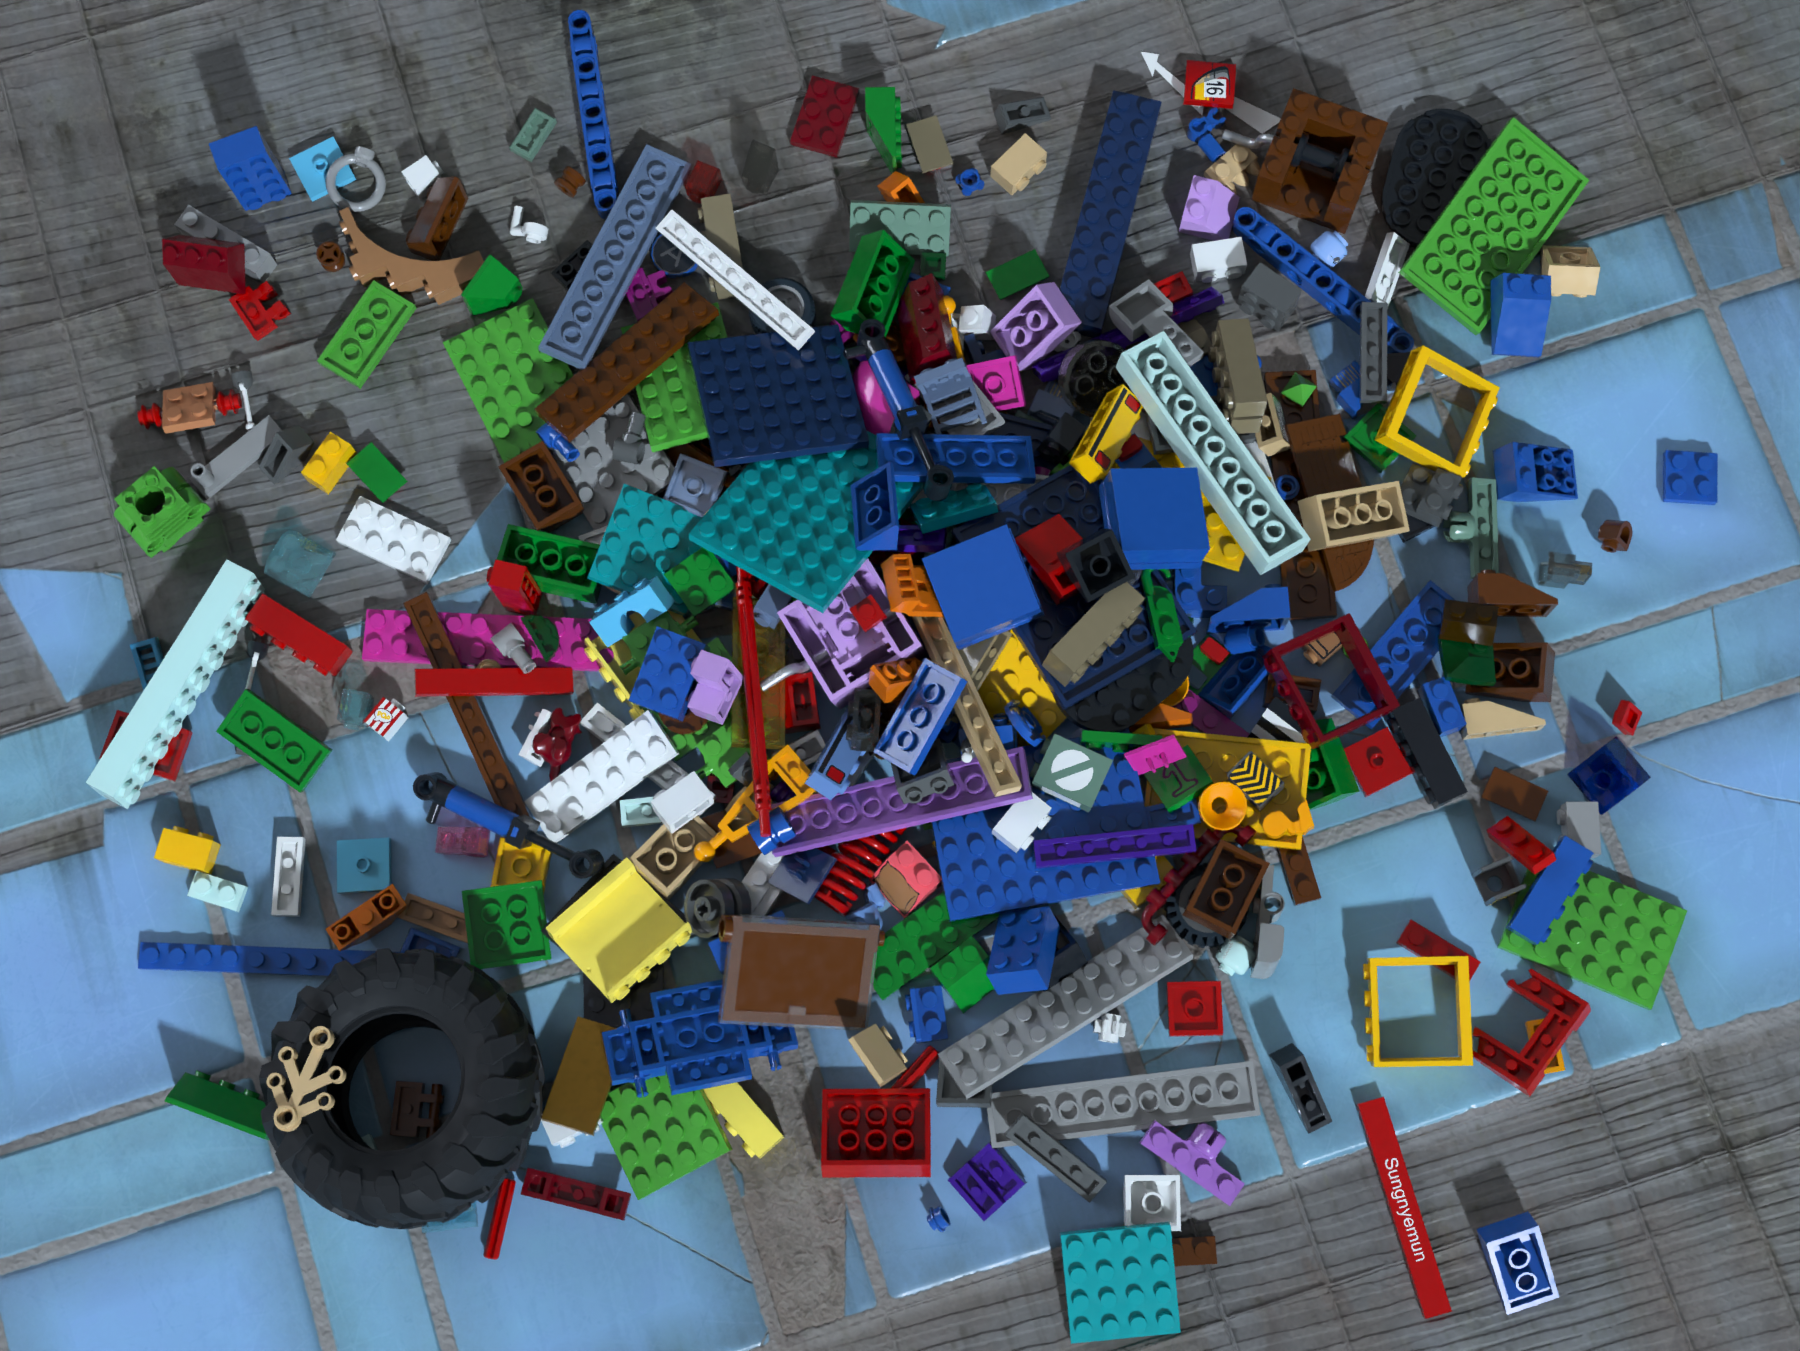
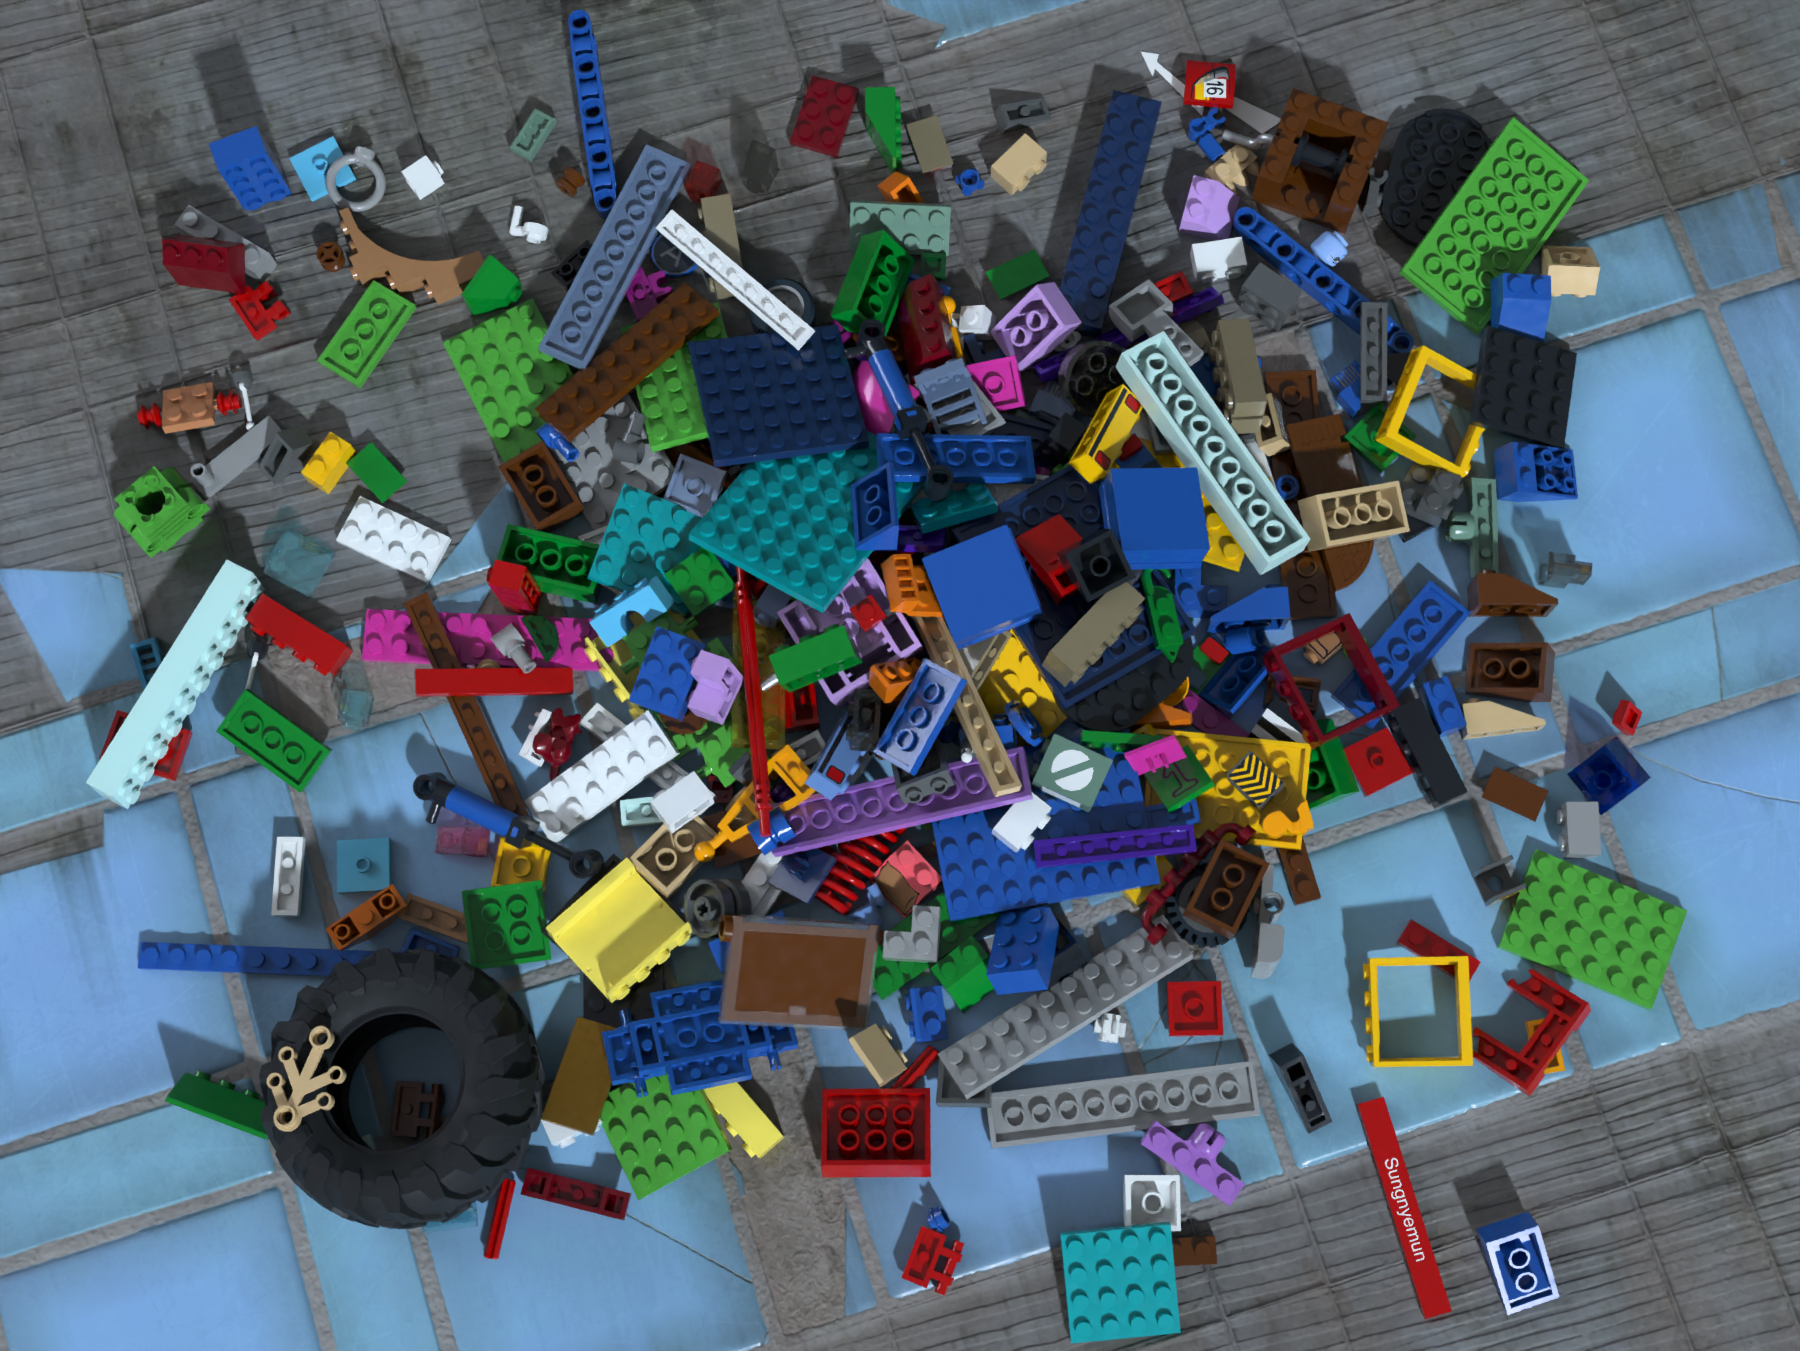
(187, 850): yellow brick -> none
(217, 891): light aqua plate -> none
(386, 718): white brick -> none
(437, 218): reddish brown slope -> none
(815, 658): none -> green brick
(920, 943): none -> light grey brick
(925, 1256): none -> red plate
(987, 1181): dark purple slope -> none
(1055, 1157): dark grey plate -> none
(1235, 806): light orange piece -> none
(1235, 956): light aqua head -> none
(1298, 389): bright green slope -> none
(1373, 196): none -> dark grey plate
(1387, 268): white plate -> none
(1467, 662): dark green plate -> none
(1468, 622): dark brown brick -> none
(1521, 845): red plate -> none
(1523, 388): none -> black plate
(1549, 891): blue brick -> none
(1615, 535): reddish brown plate -> none
(1690, 477): blue plate -> none

